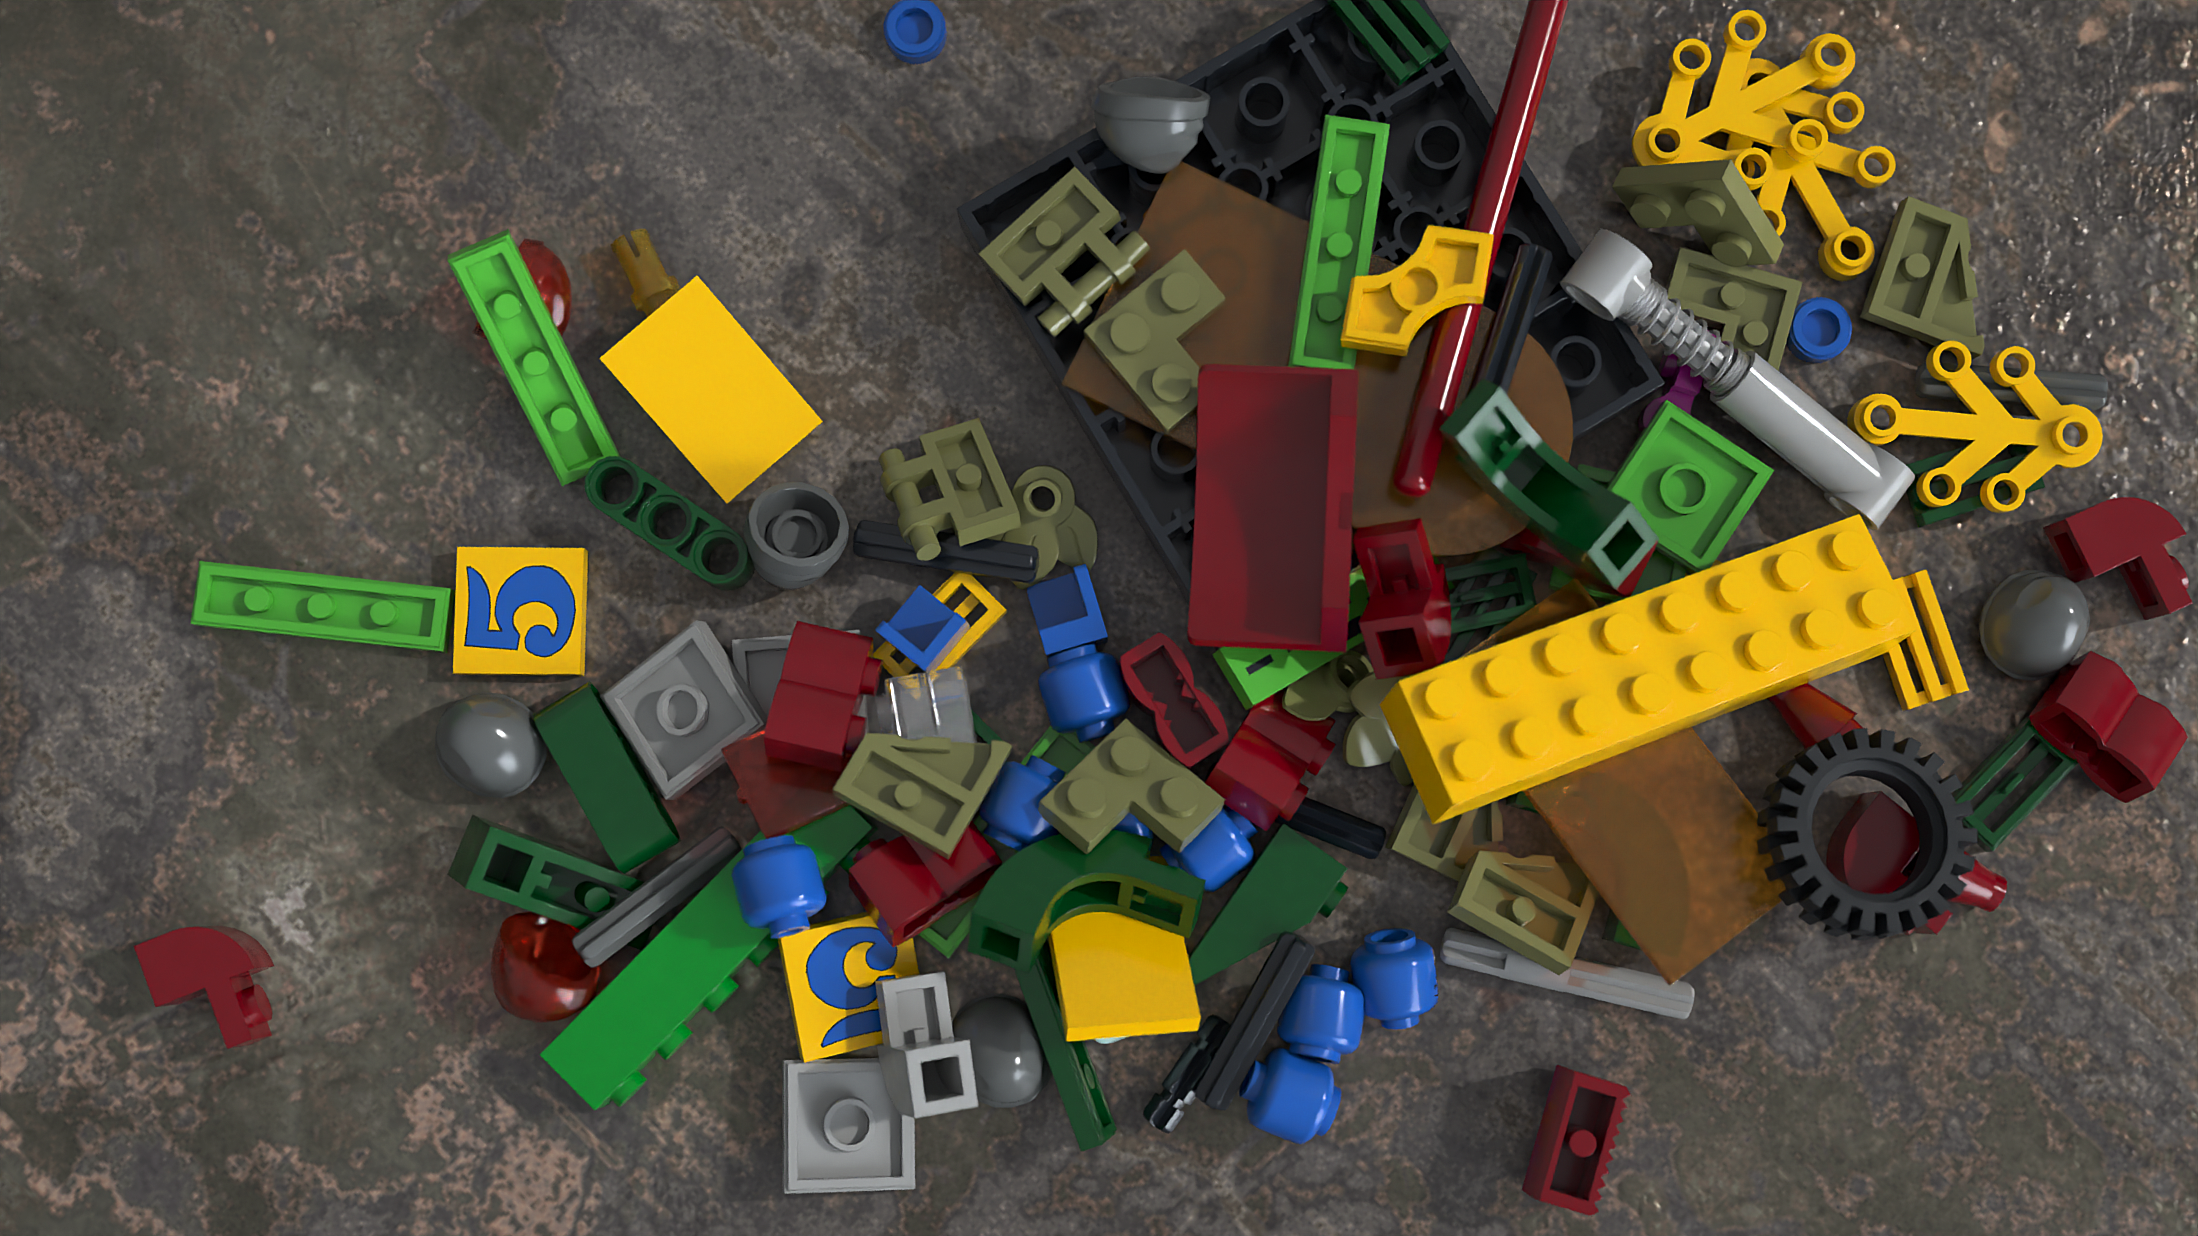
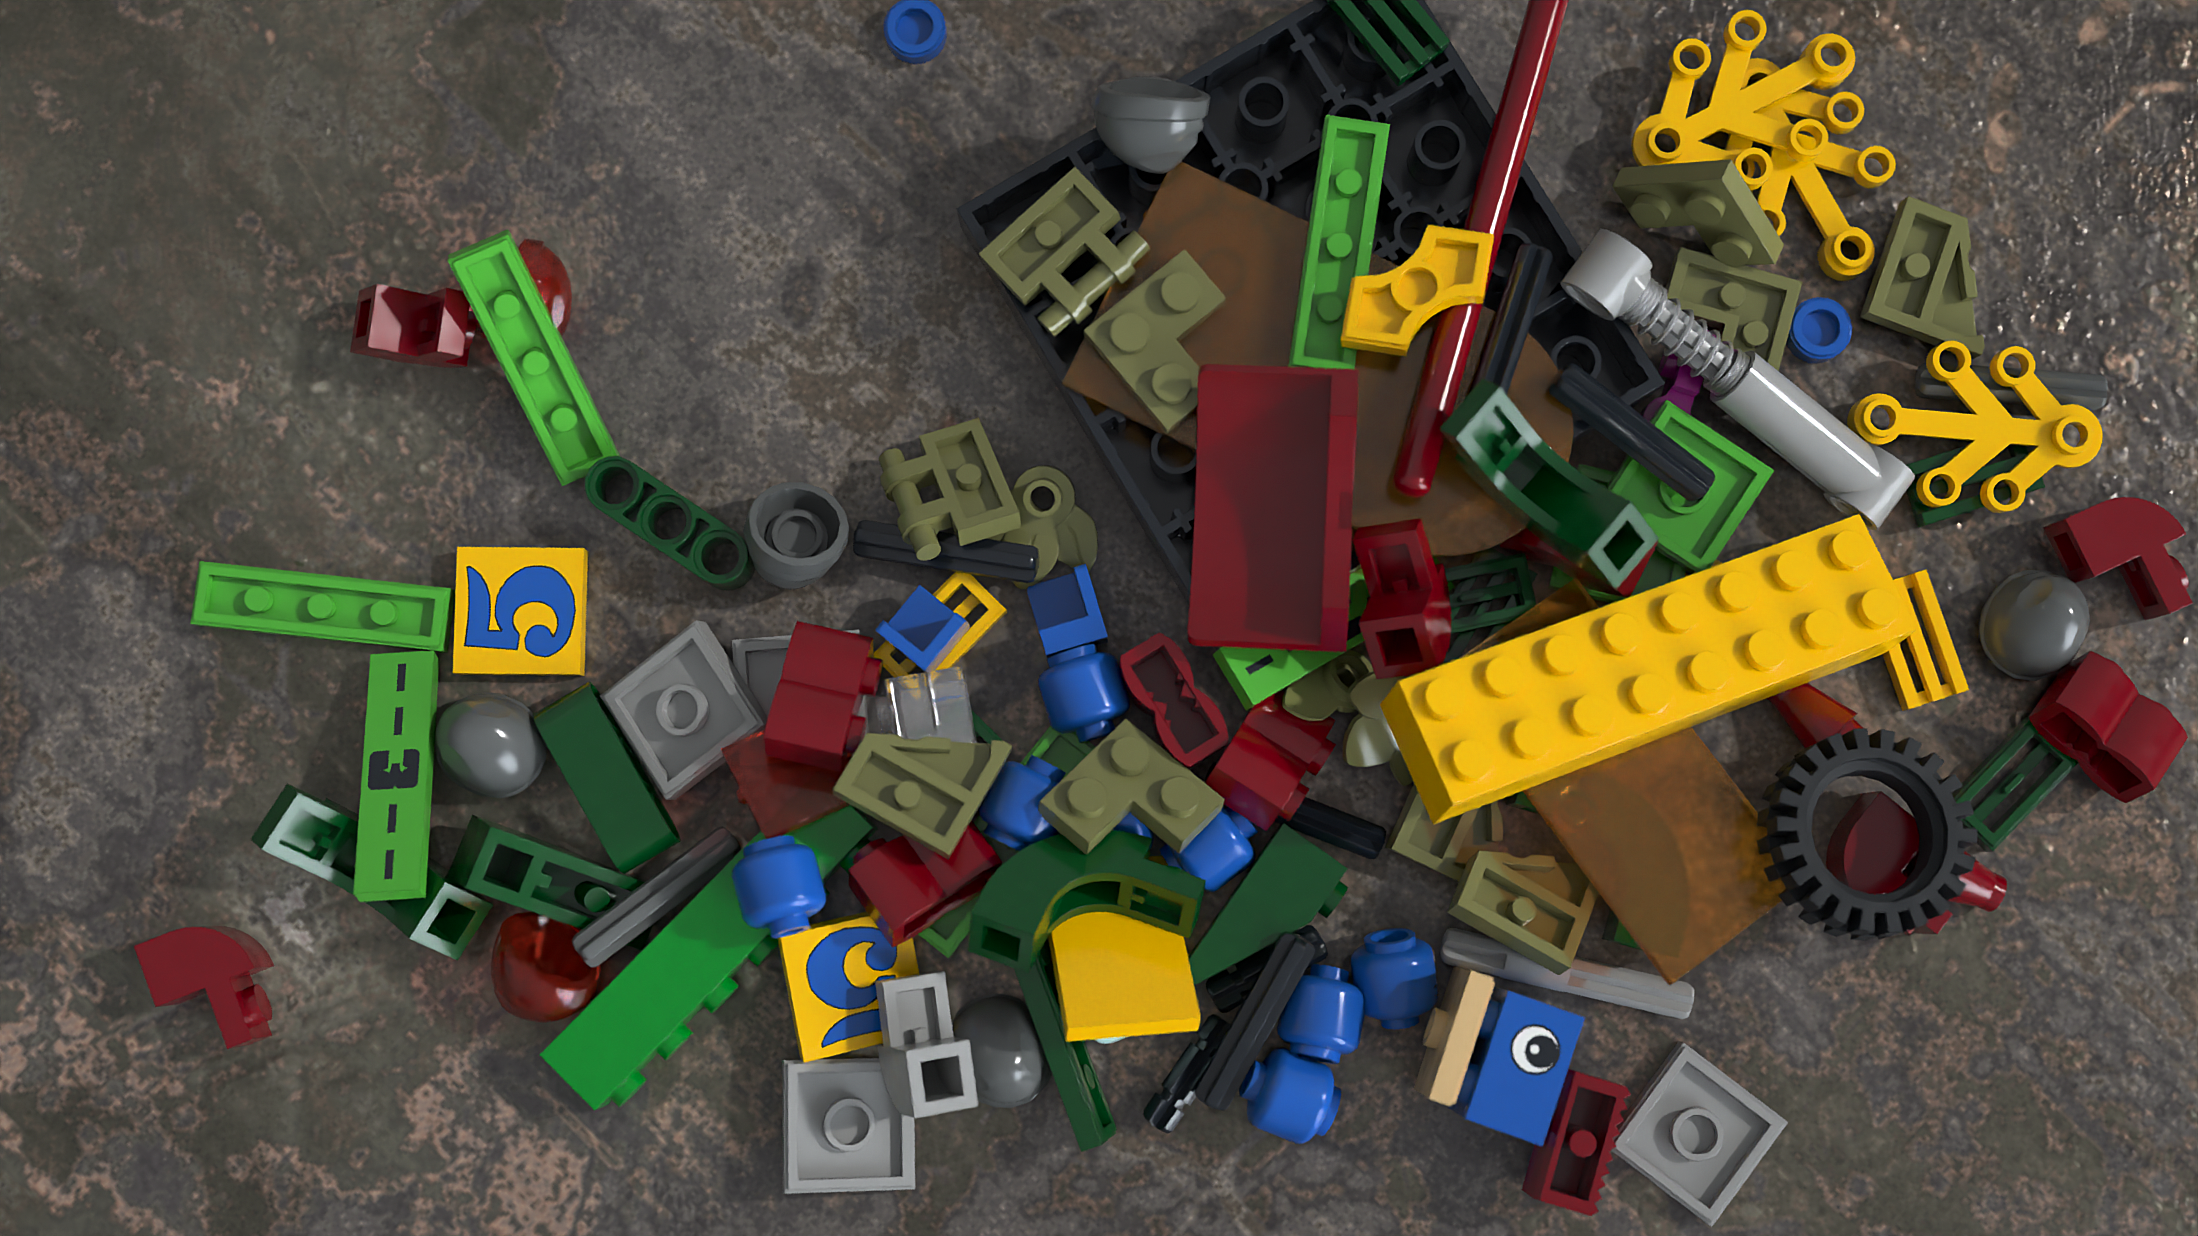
(324, 842): none -> dark green arch
(397, 776): none -> bright green tile
(414, 326): none -> dark red brick
(645, 272): clear yellow pin -> none
(711, 389): yellow tile -> none
(1228, 989): none -> black axle
(1452, 1035): none -> tan plate
(1518, 1065): none -> blue brick
(1631, 432): none -> black axle
(1696, 1133): none -> light grey tile

